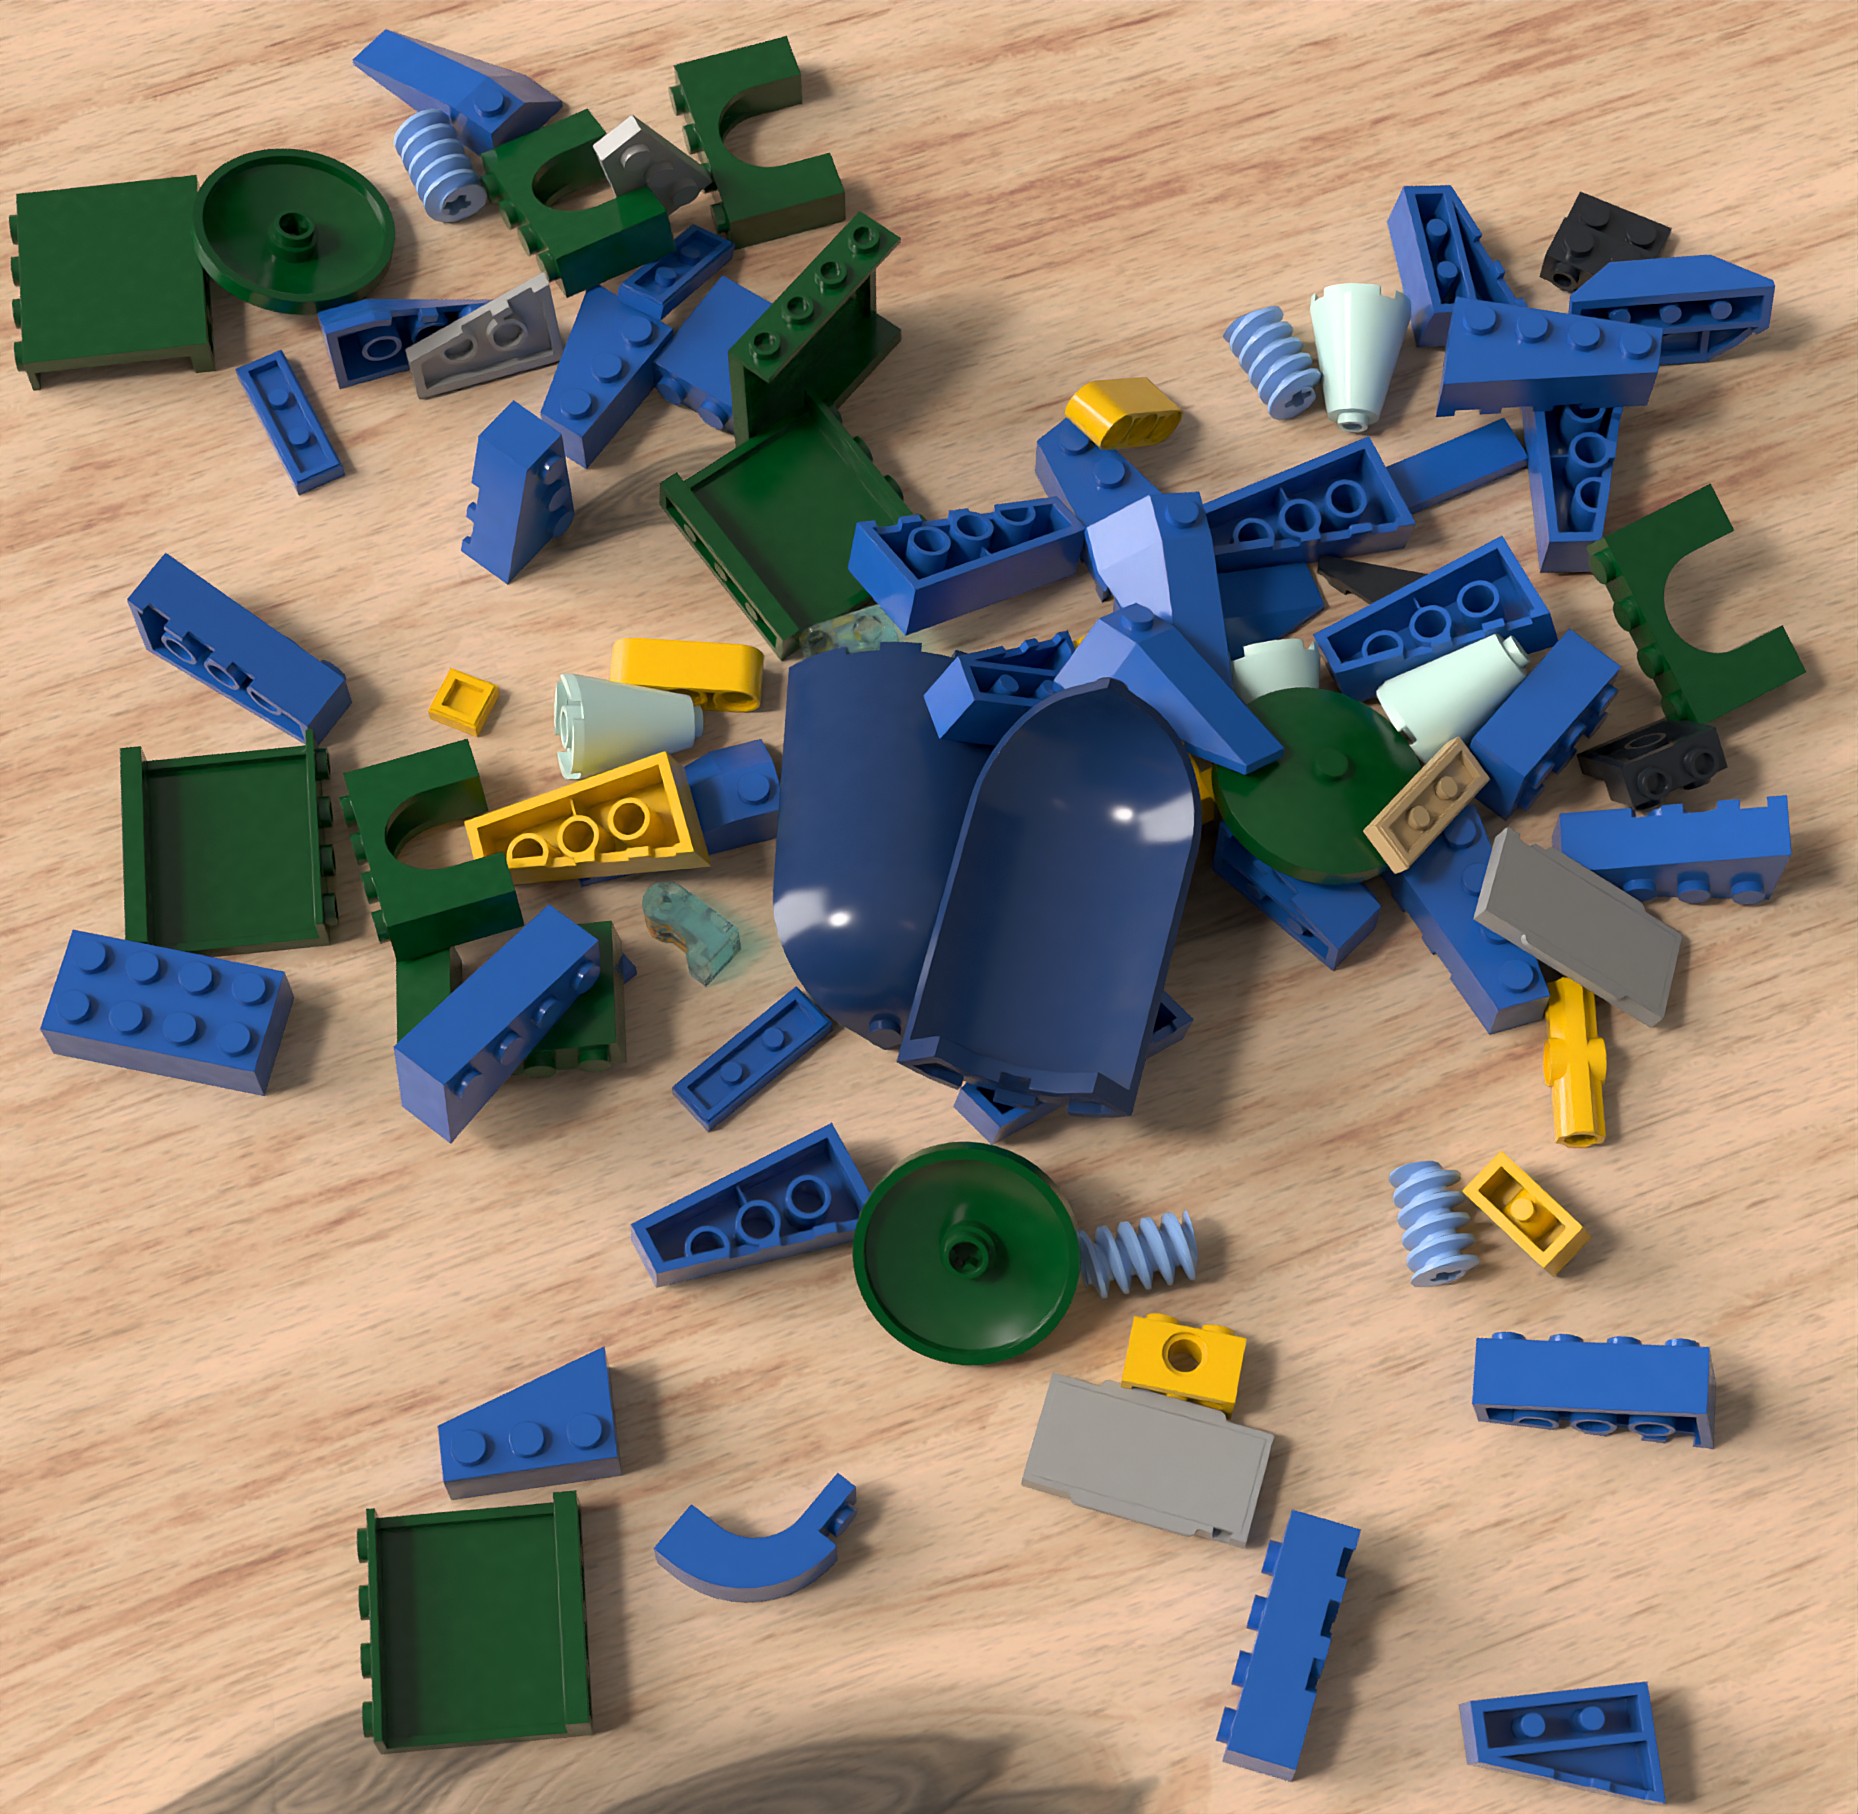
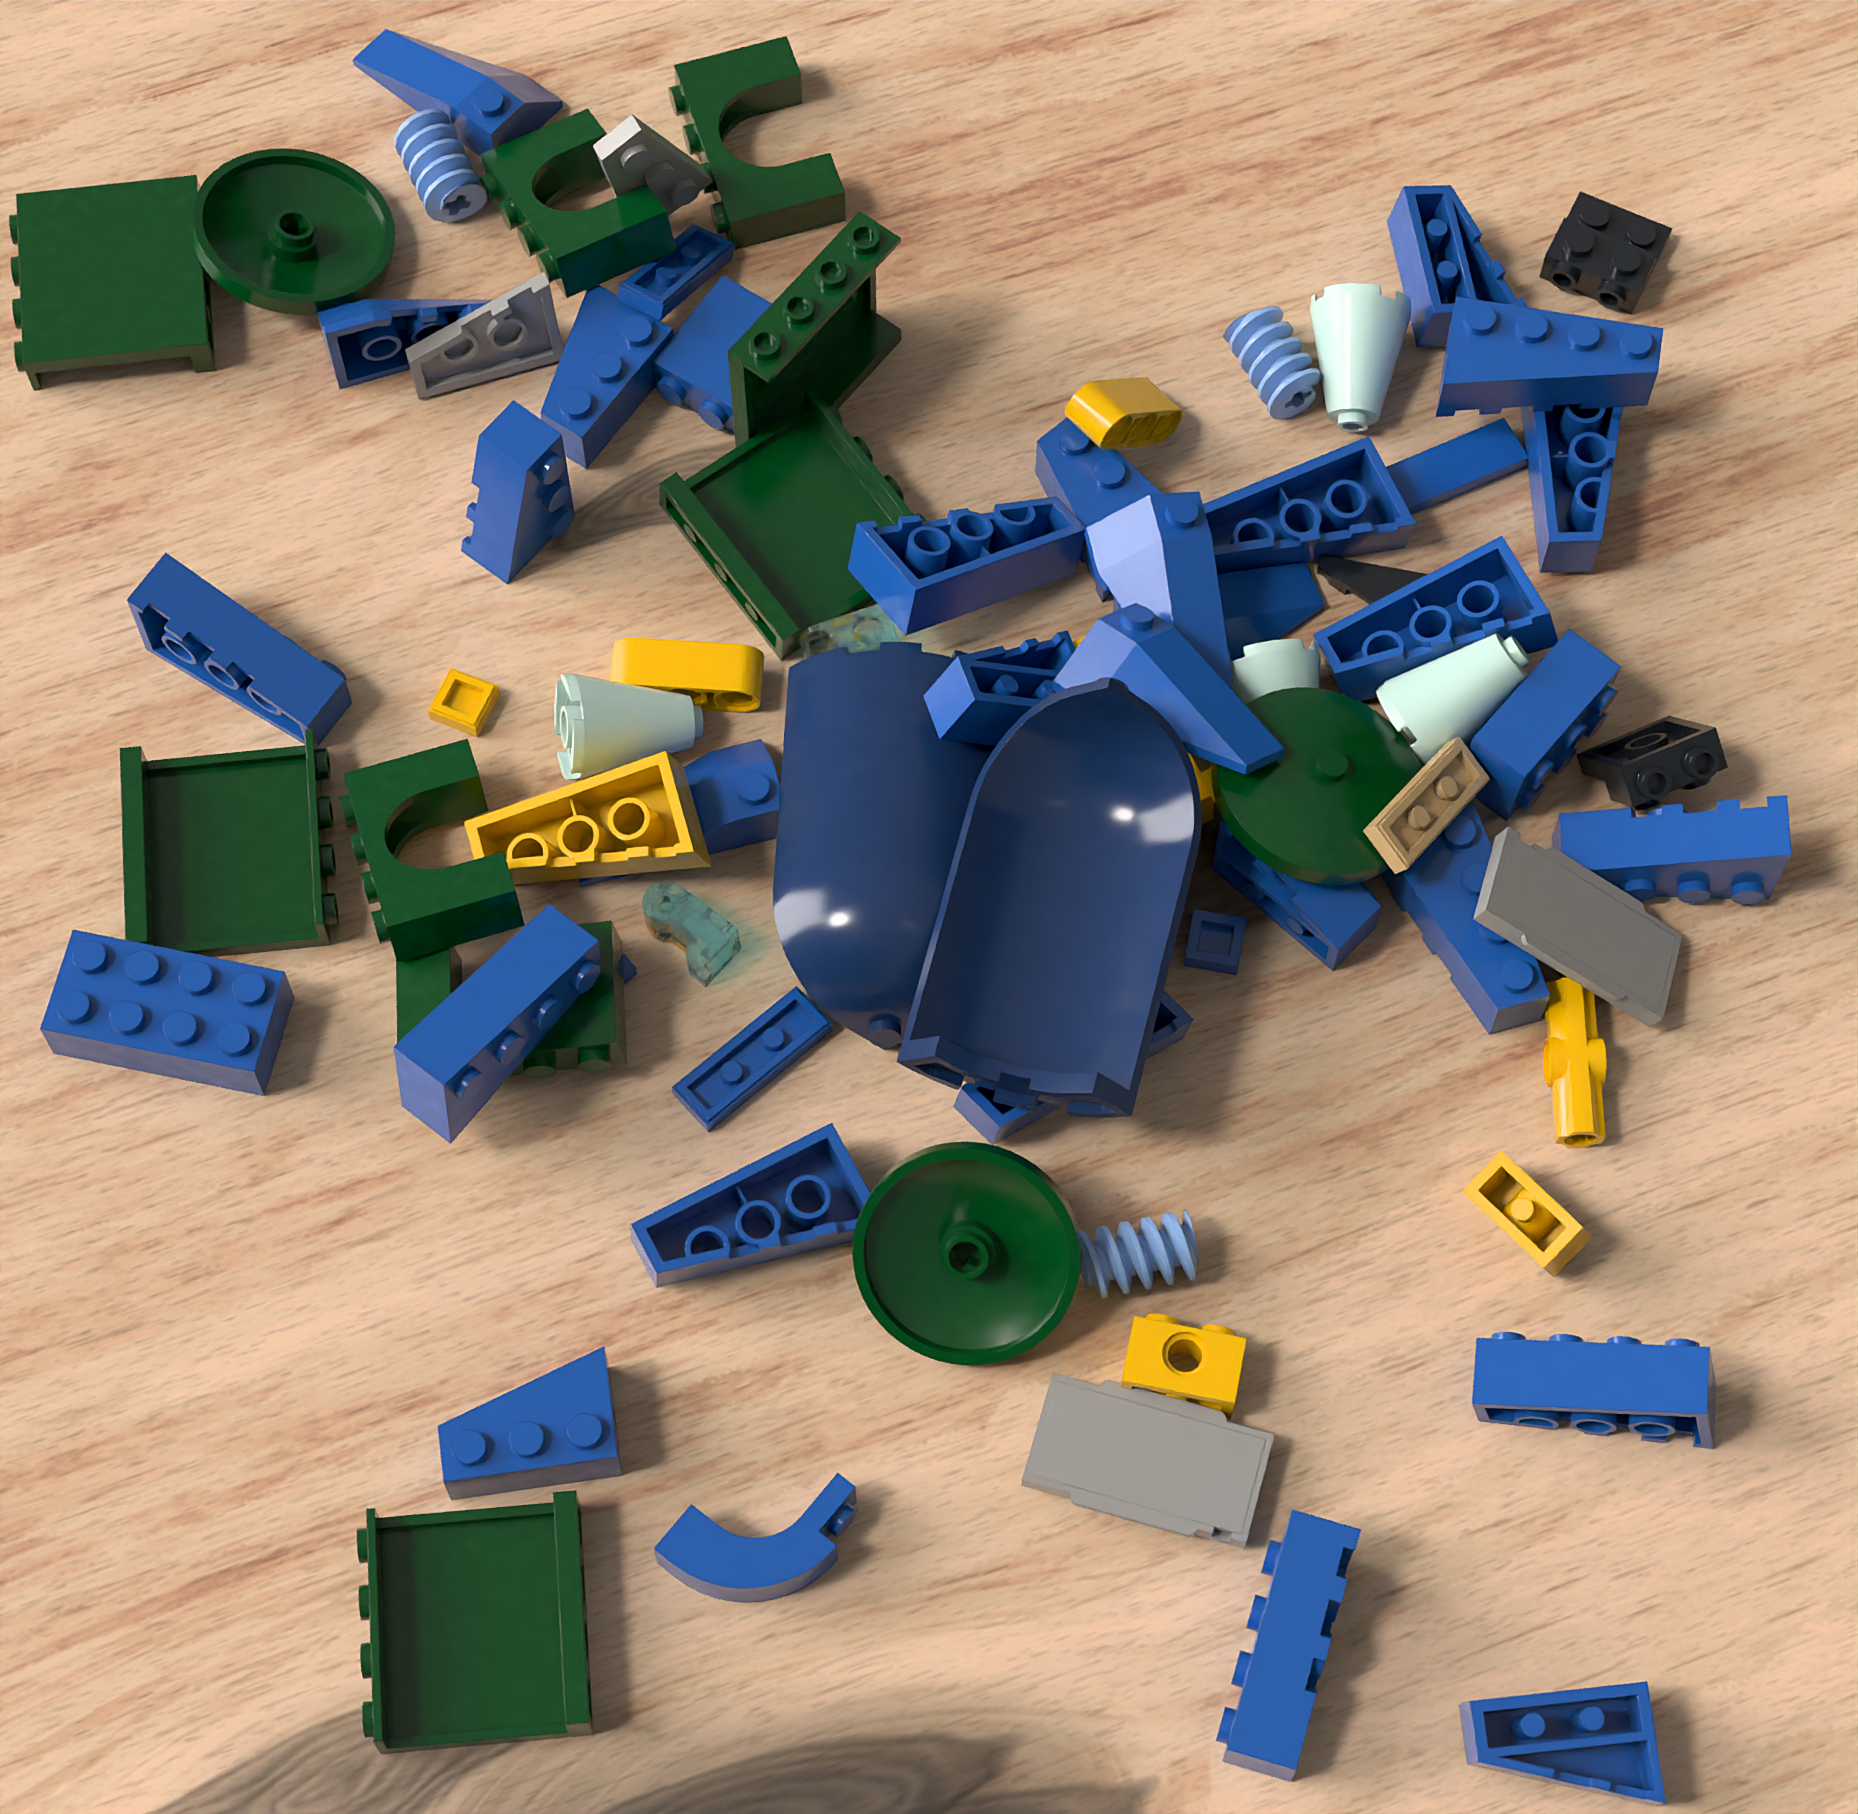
(290, 422): blue tile -> none
(1215, 941): none -> blue tile
(1431, 1223): light blue piece -> none
(1635, 572): dark green arch -> none
(1695, 299): blue wedge -> none

